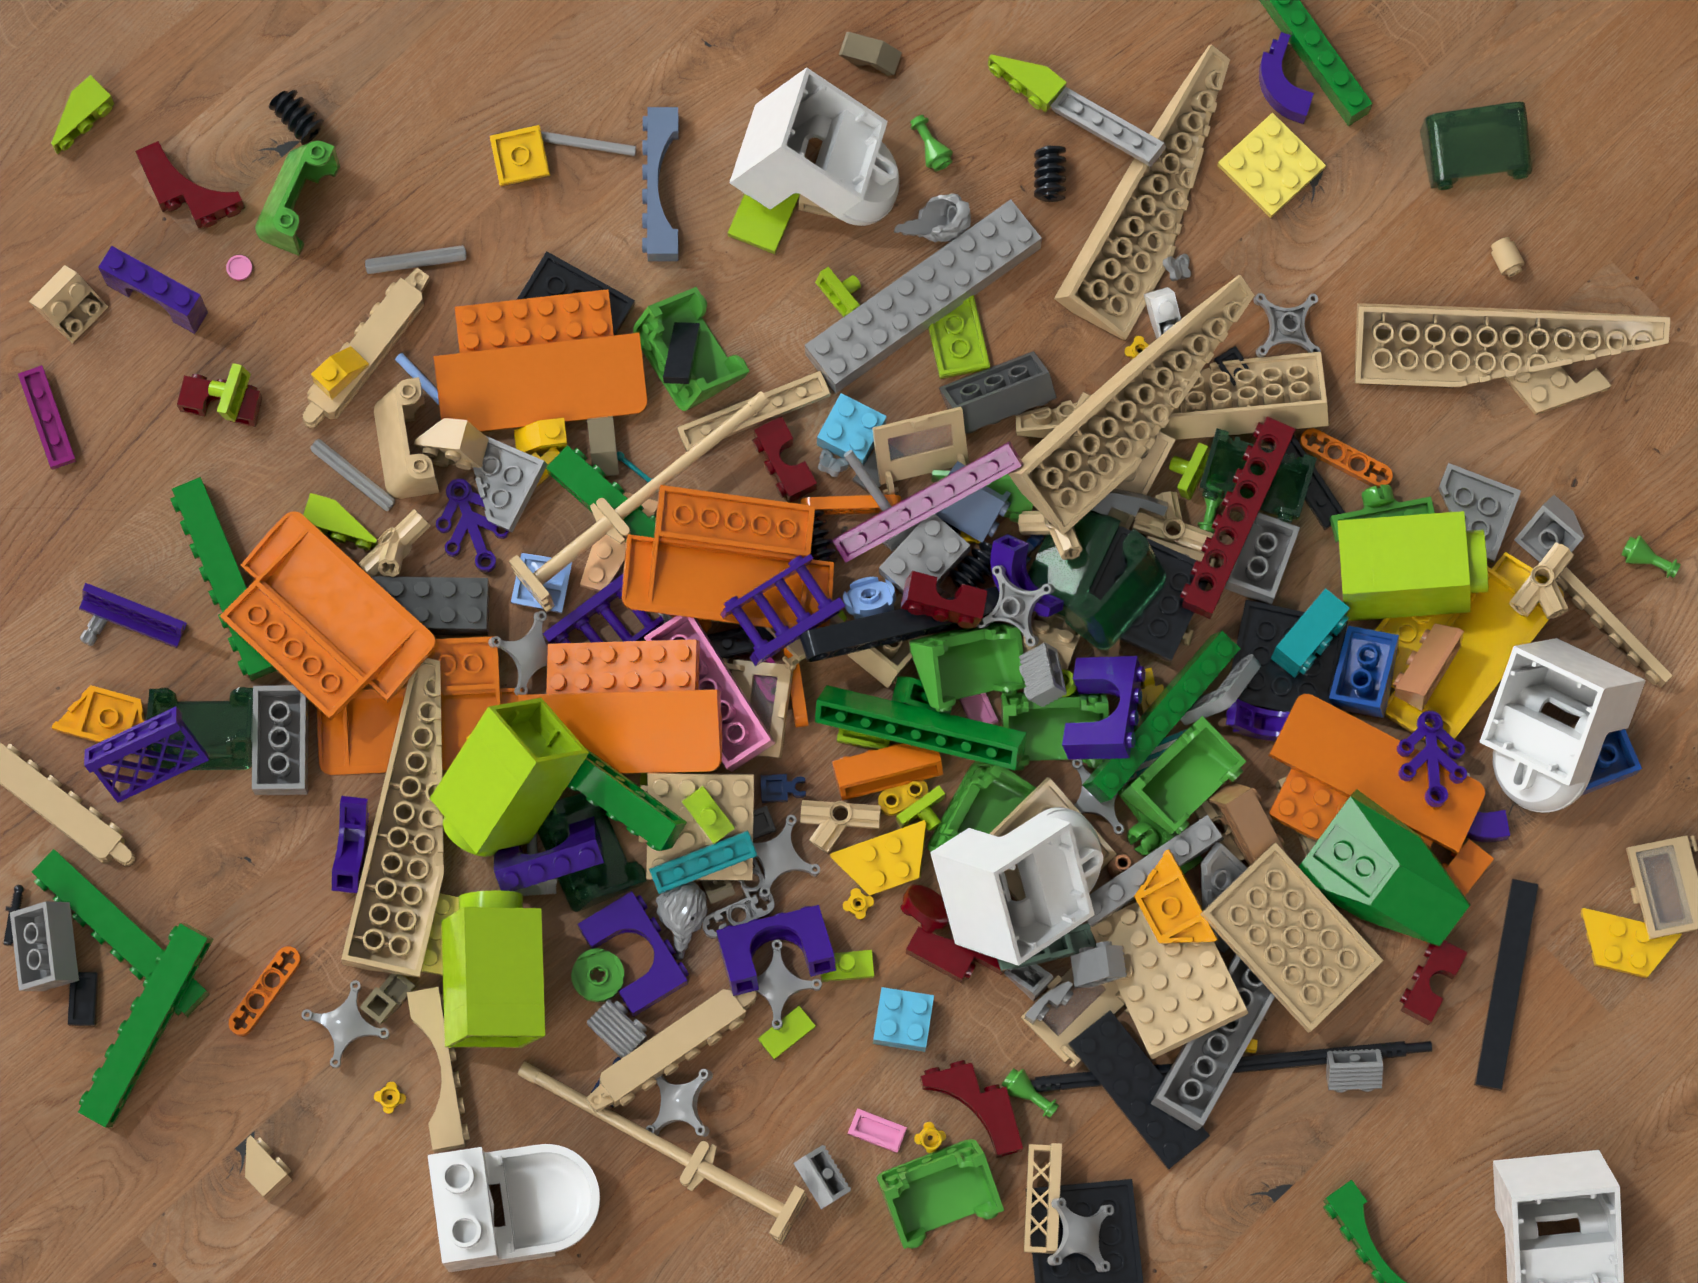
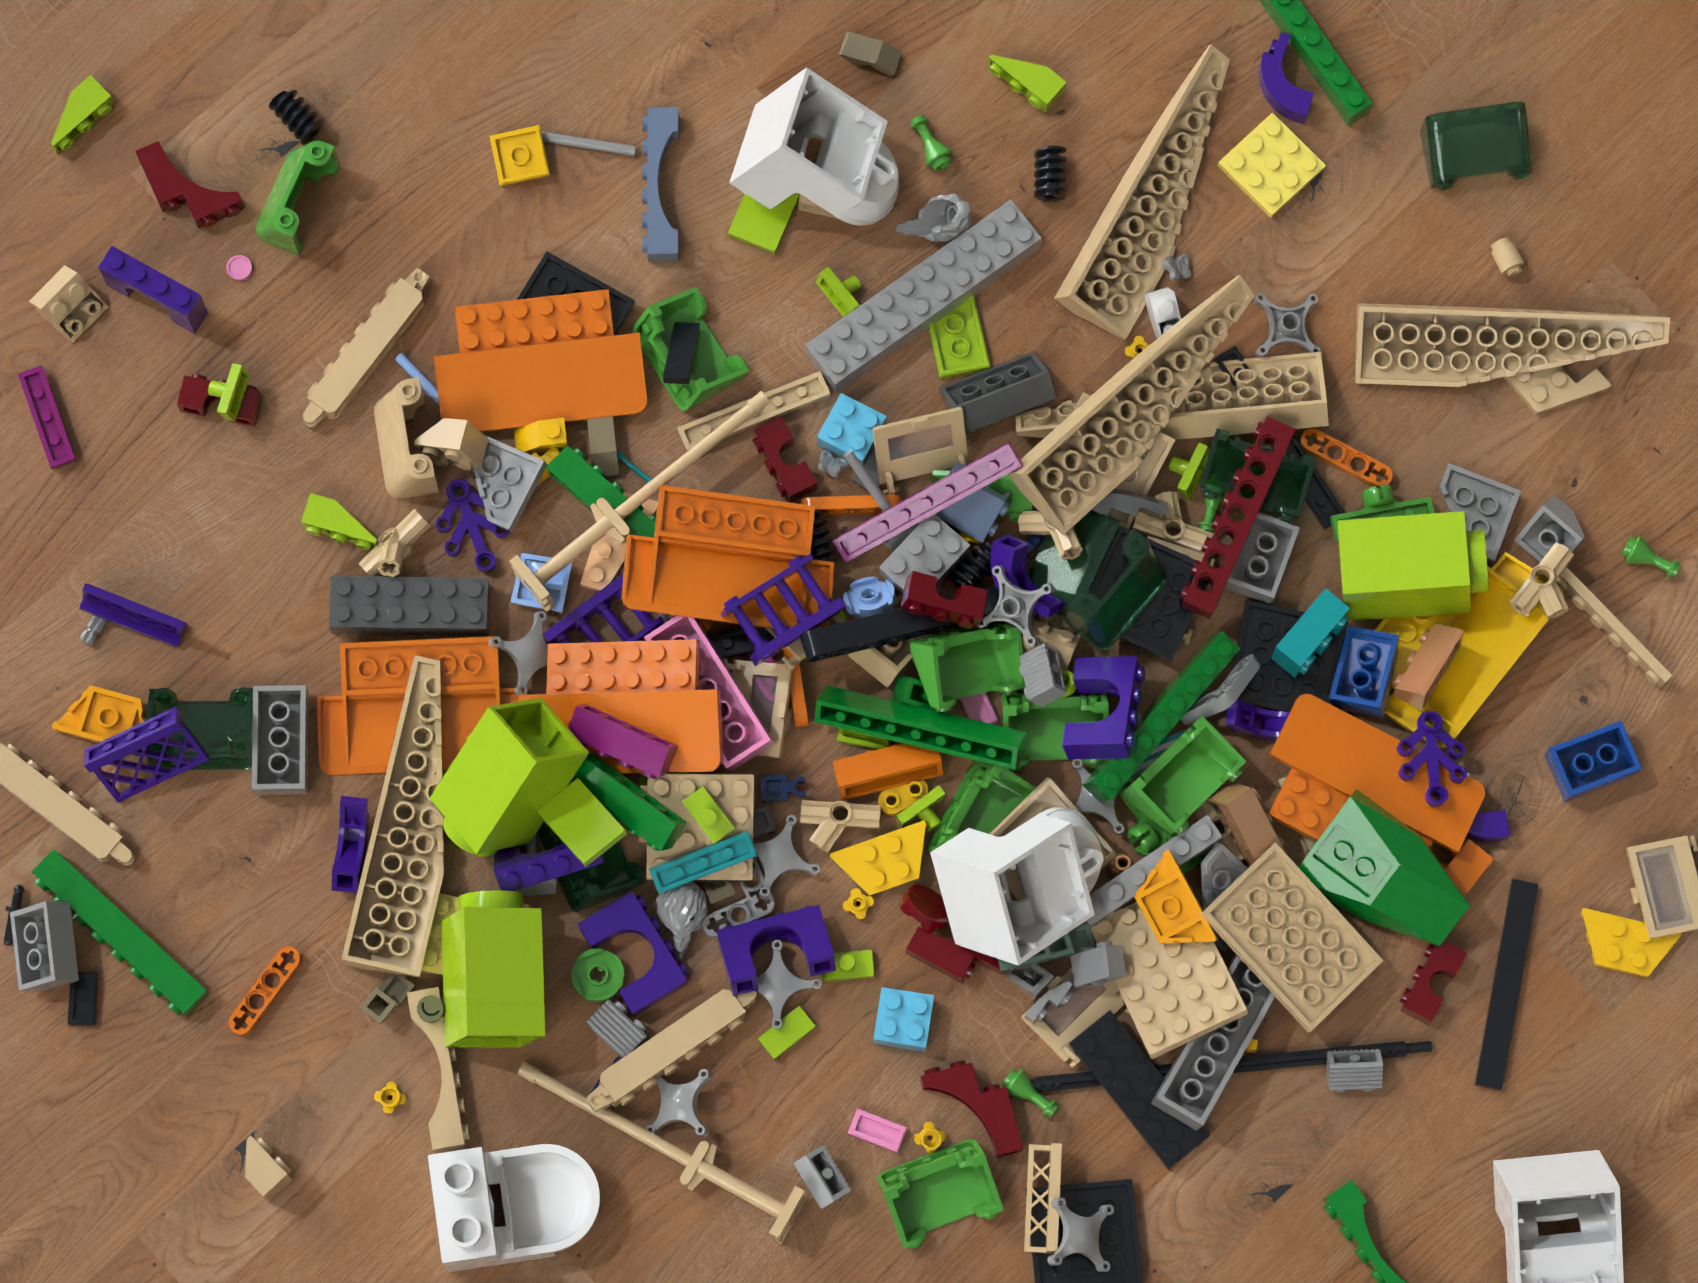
(145, 1024): green brick -> none
(218, 565): green brick -> none
(324, 619): orange slope -> none
(339, 371): yellow slope -> none
(345, 1024): light grey piece -> none
(352, 475): light grey axle -> none
(415, 259): light grey axle -> none
(430, 1009): none -> olive tile
(581, 822): none -> lime tile
(622, 740): none -> magenta brick
(1108, 126): light grey plate -> none
(1150, 691): yellow plate -> none
(1540, 758): white piece -> none

